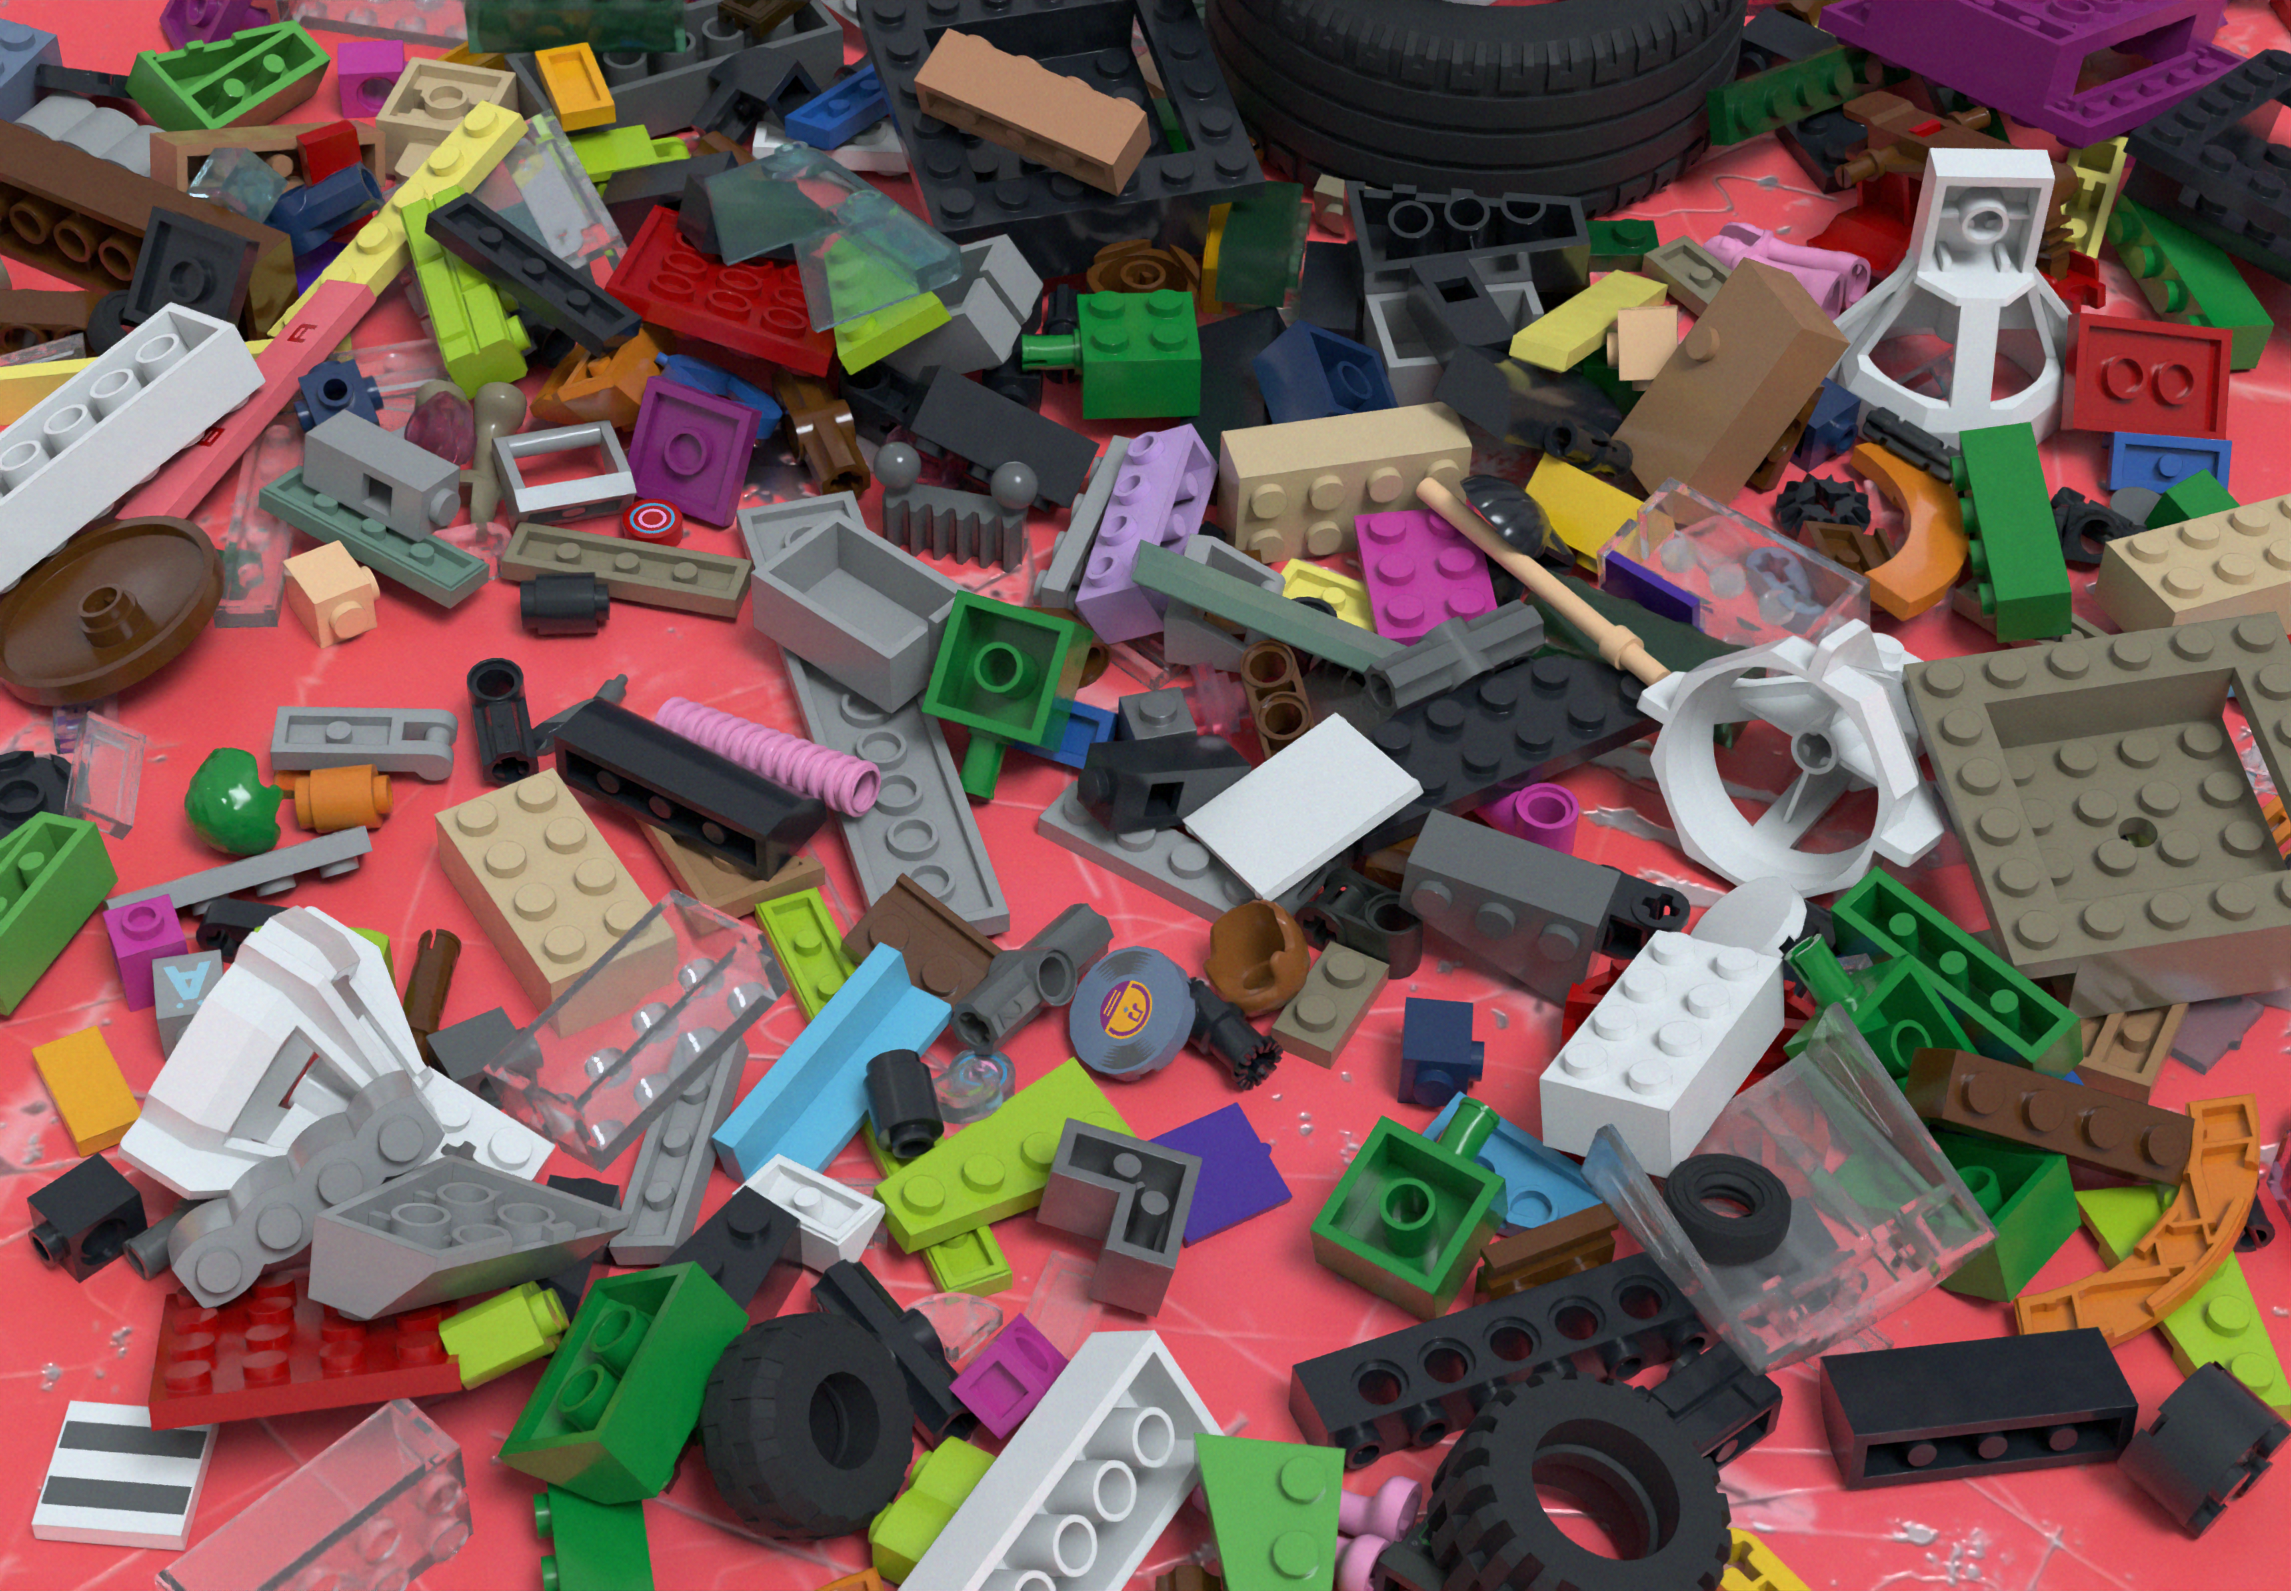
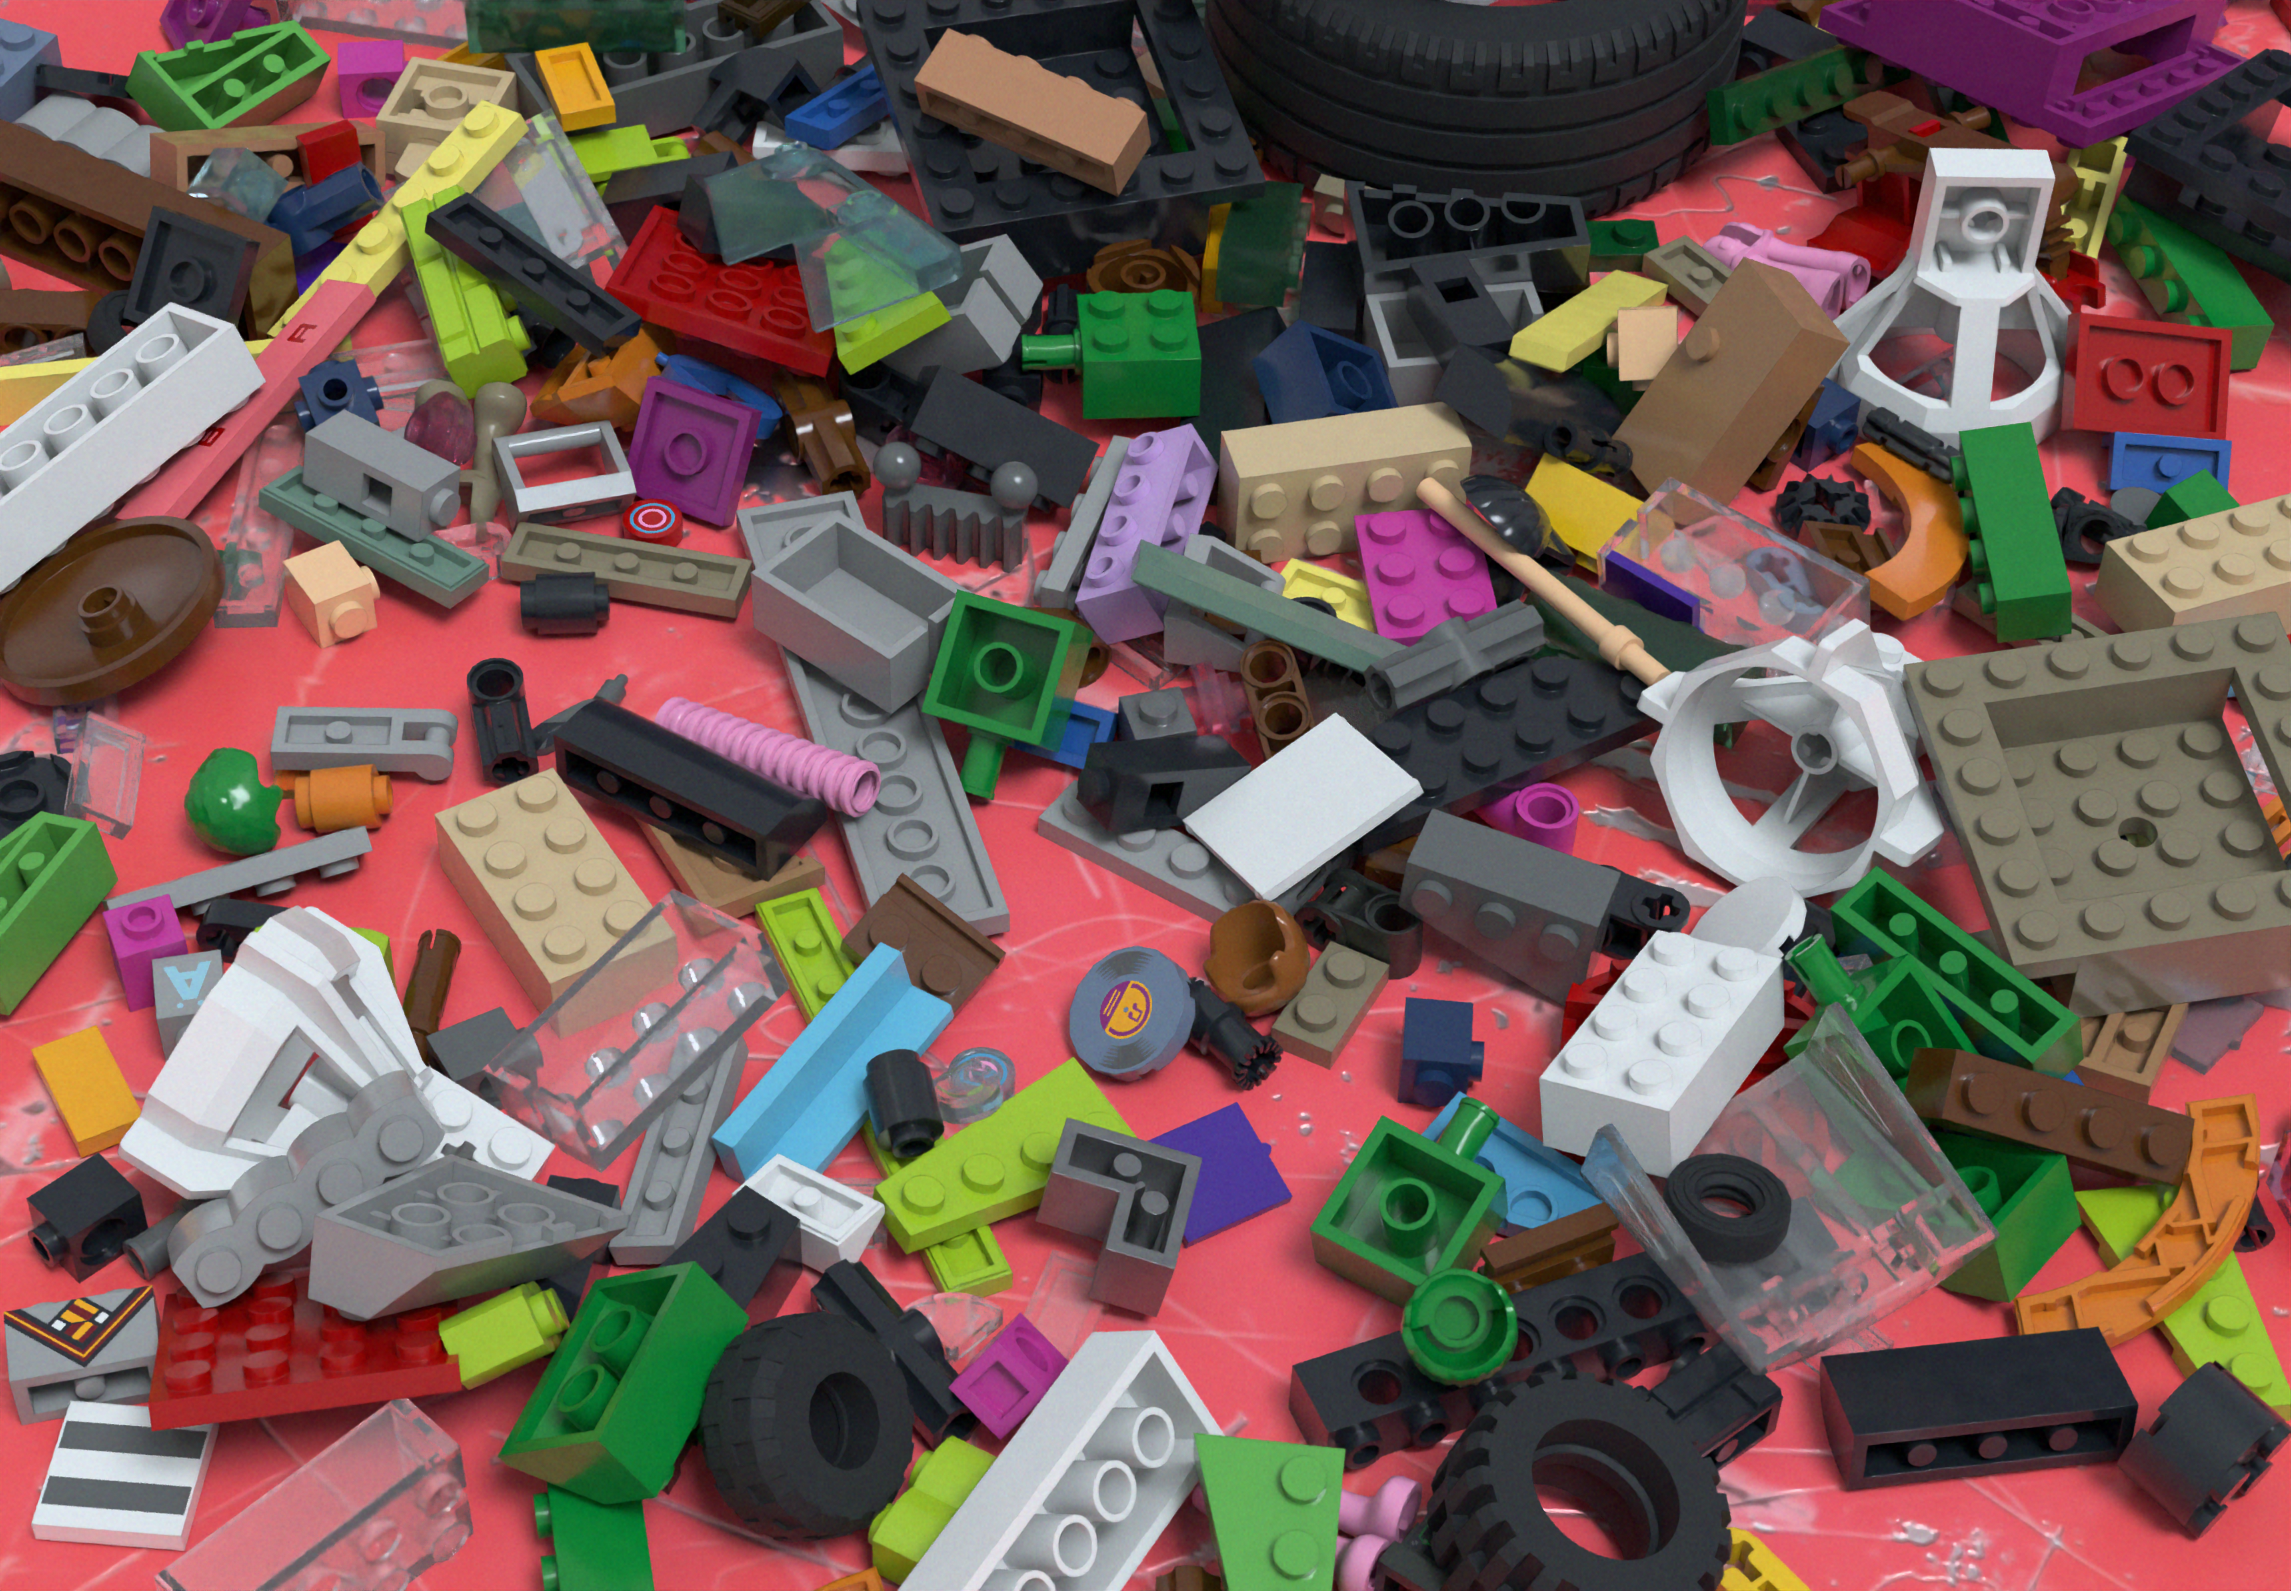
(82, 1352): none -> light grey brick
(1031, 979): dark grey piece -> none
(1459, 1327): none -> green hair

